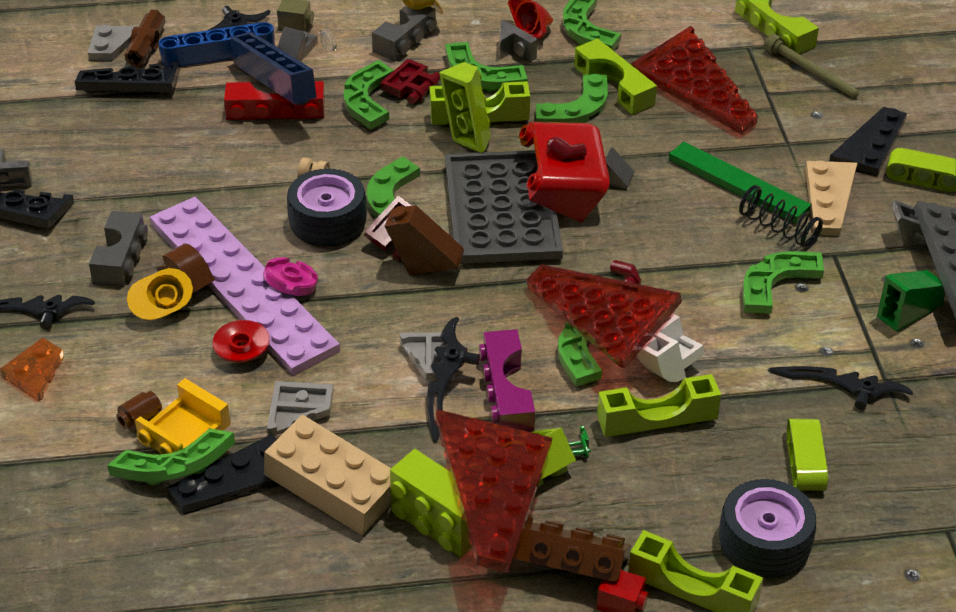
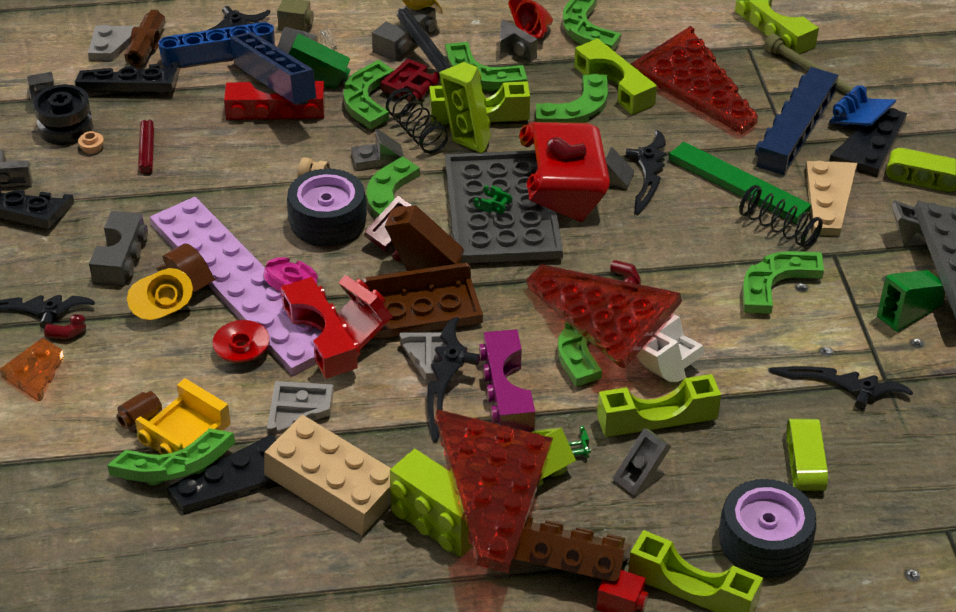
(39, 82): none -> flat silver slope
(62, 114): none -> black wheel
(76, 327): none -> dark red arm
(91, 142): none -> light nougat plate
(146, 146): none -> dark red axle
(326, 63): none -> green slope
(333, 348): none -> red arch
(364, 312): none -> bracket
(376, 155): none -> flat silver slope
(407, 110): none -> black piece
(422, 39): none -> black axle
(427, 299): none -> reddish brown bracket
(492, 205): none -> green piece
(642, 462): none -> flat silver slope
(648, 158): none -> black piece
(796, 120): none -> dark blue brick
(859, 109): none -> blue hinge

